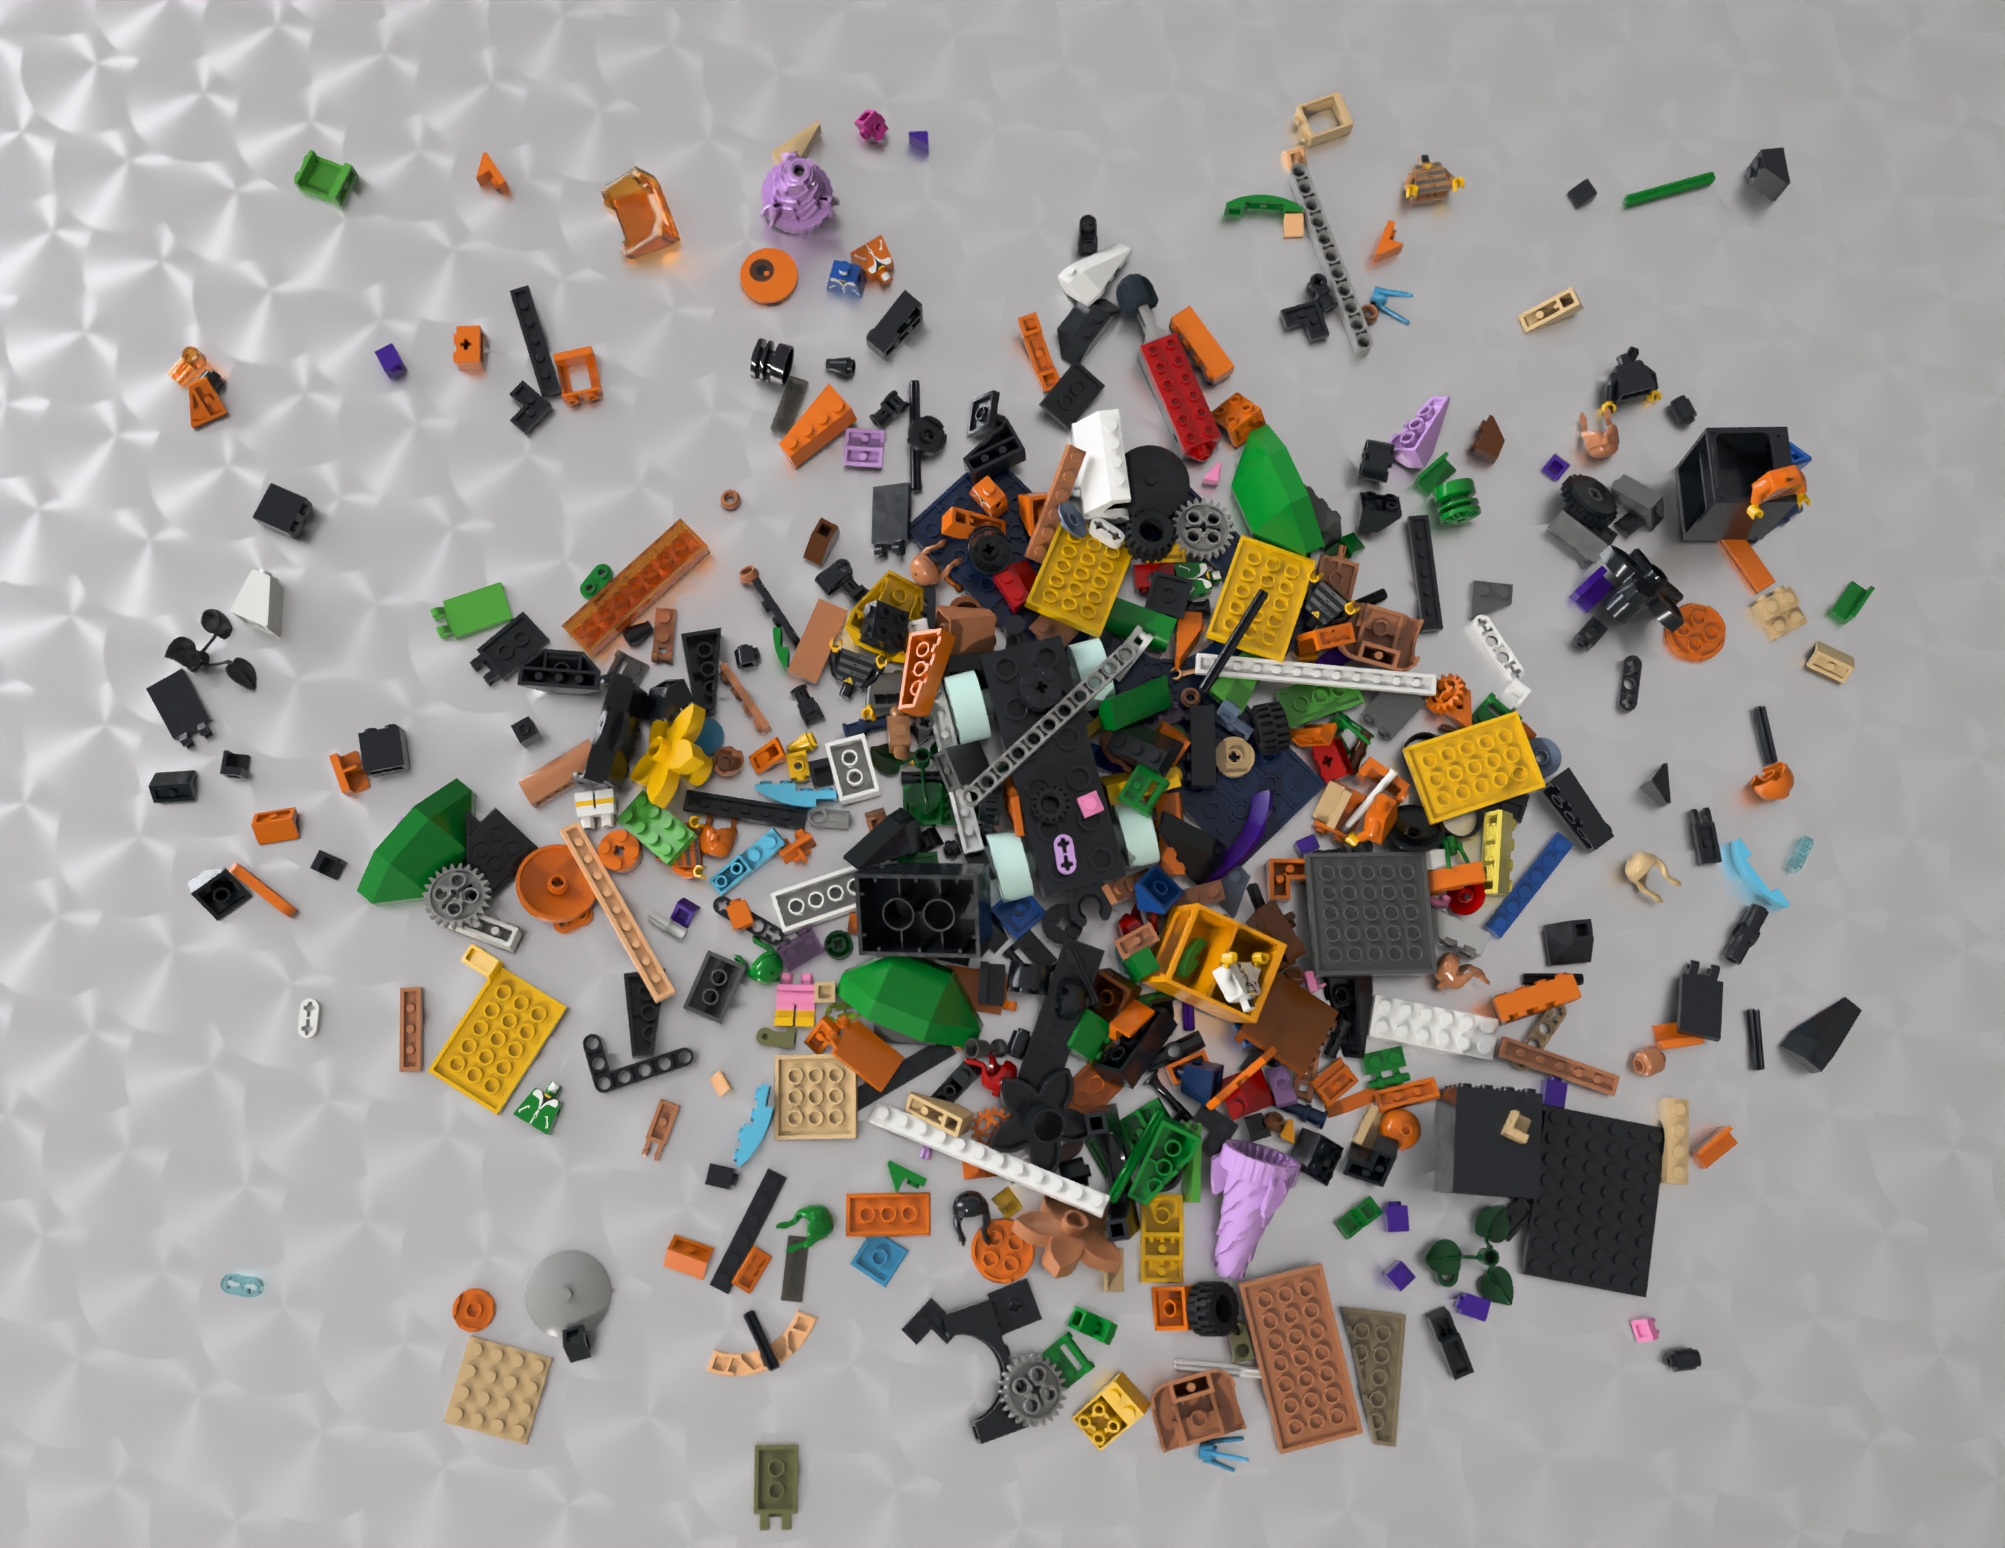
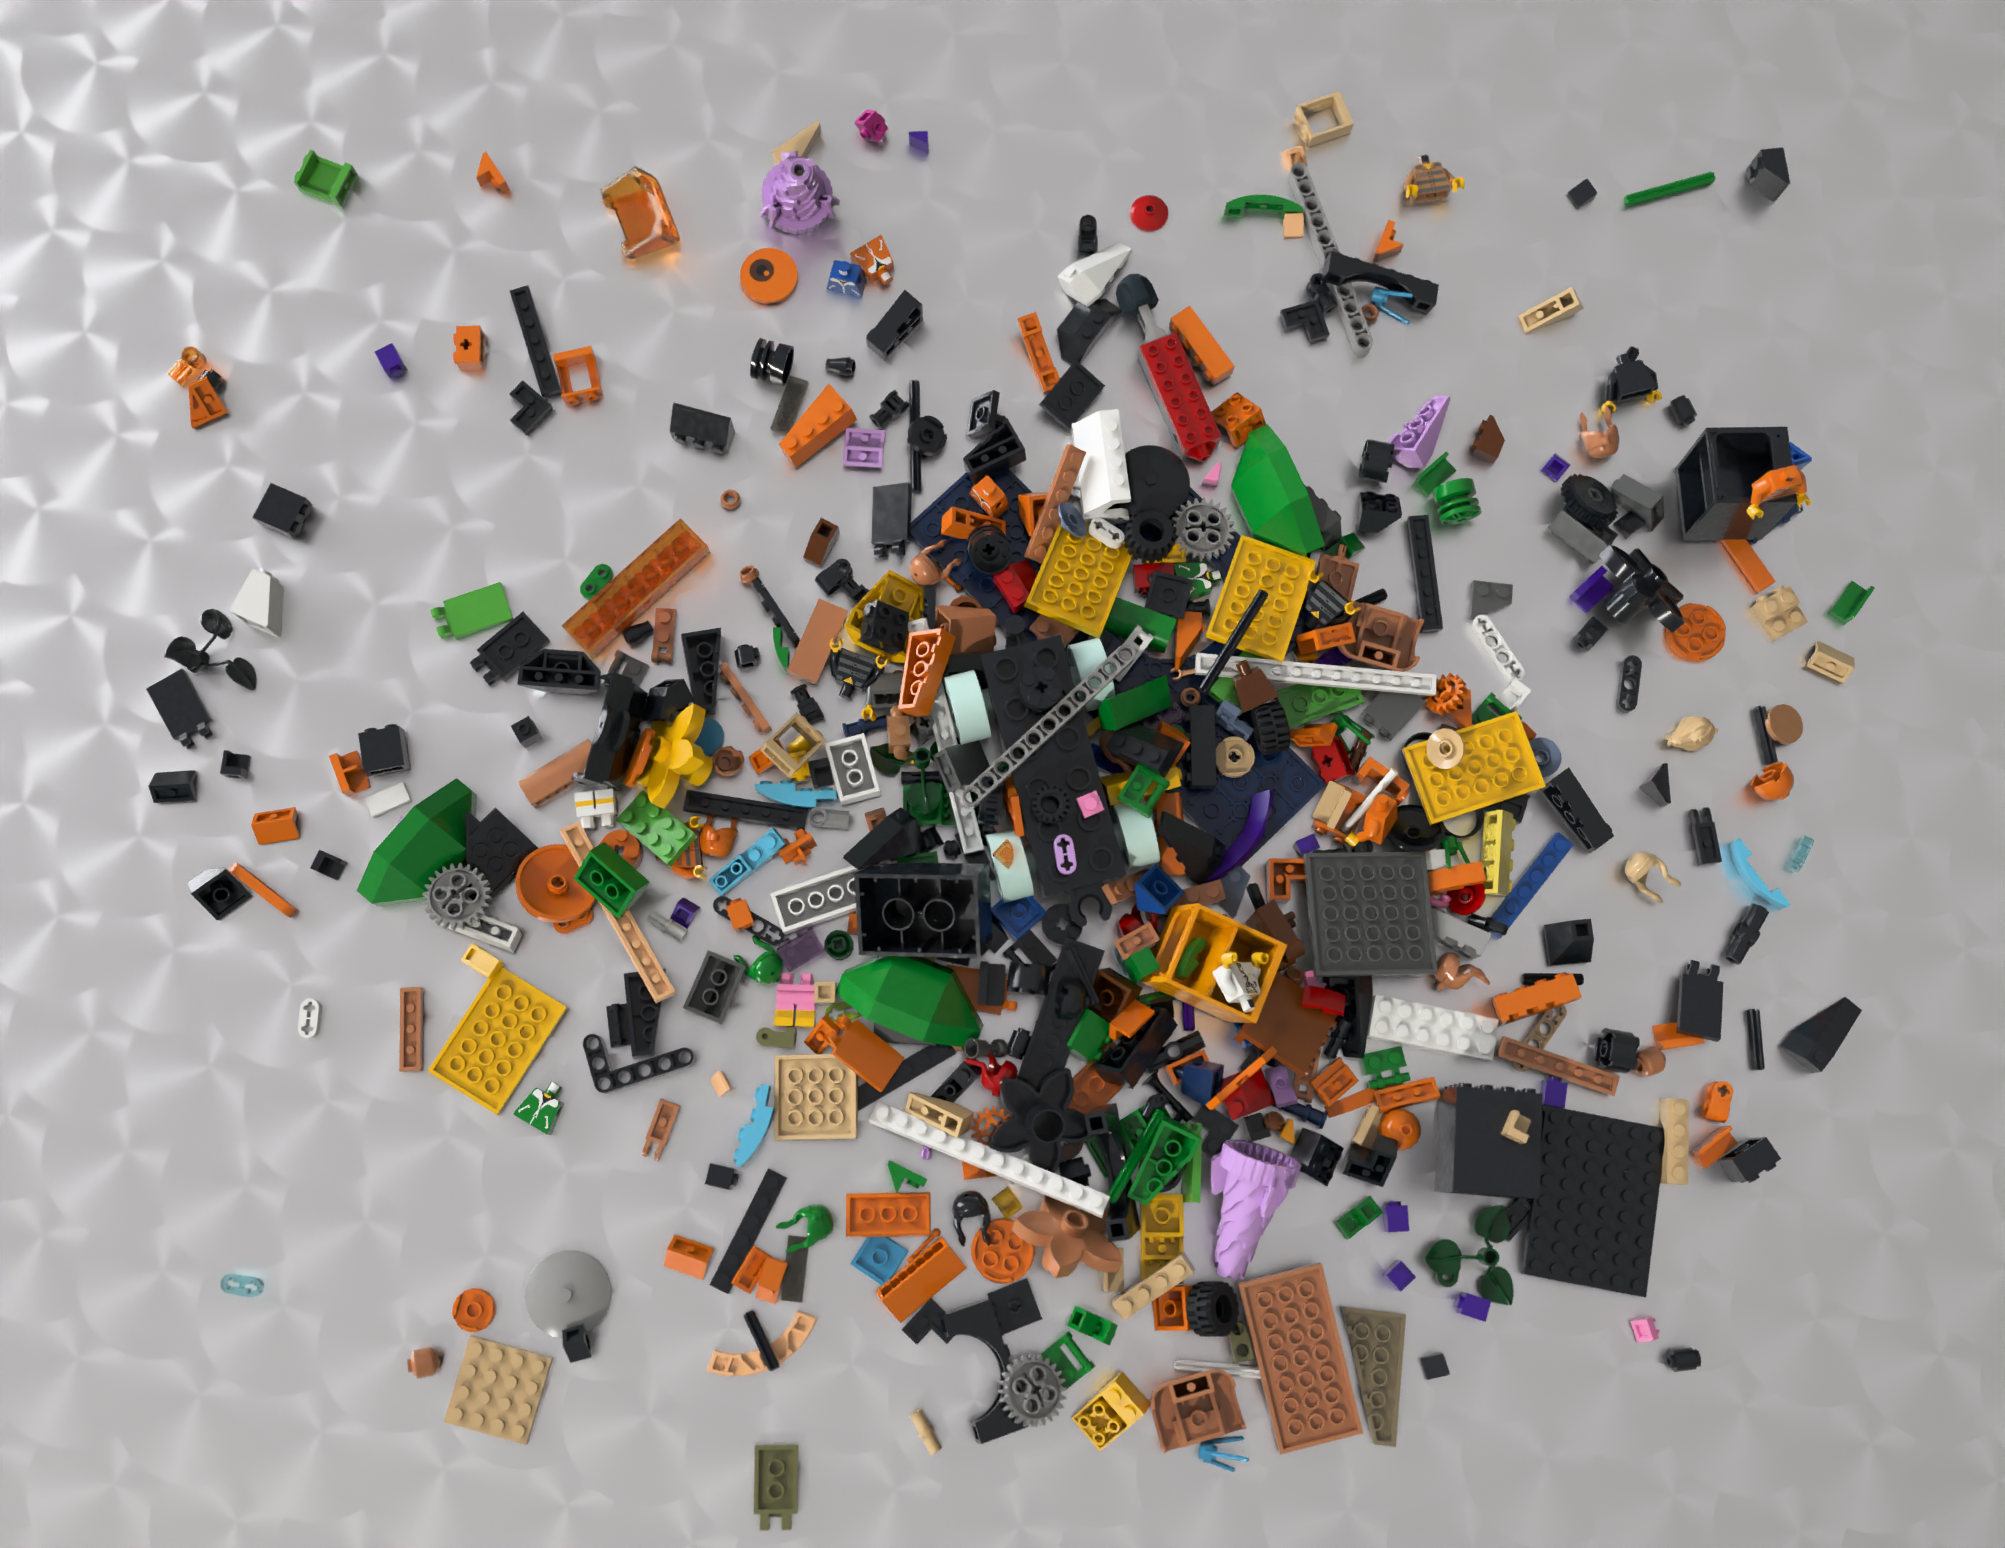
(388, 799): none -> white tile
(423, 1362): none -> nougat head
(611, 879): none -> green slope
(618, 1025): none -> black hinge
(639, 757): none -> orange tile
(701, 428): none -> black slope
(771, 1280): none -> orange slope
(783, 759): none -> tan window
(920, 1279): none -> orange brick
(925, 1431): none -> tan pin
(936, 1232): none -> orange hinge
(1005, 854): none -> clear orange tile
(1149, 220): none -> red dish
(1153, 1103): none -> black arm
(1153, 1286): none -> tan arch
(1252, 687): none -> reddish brown torso
(1325, 999): none -> red slope
(1344, 269): none -> black arch
(1435, 1366): none -> black slope
(1437, 748): none -> tan dish
(1449, 1342): black slope -> none
(1487, 924): none -> black axle
(1616, 1051): none -> black brick
(1692, 733): none -> tan hair
(1717, 1104): none -> orange piece
(1749, 1160): none -> black brick
(1784, 724): none -> medium nougat tile

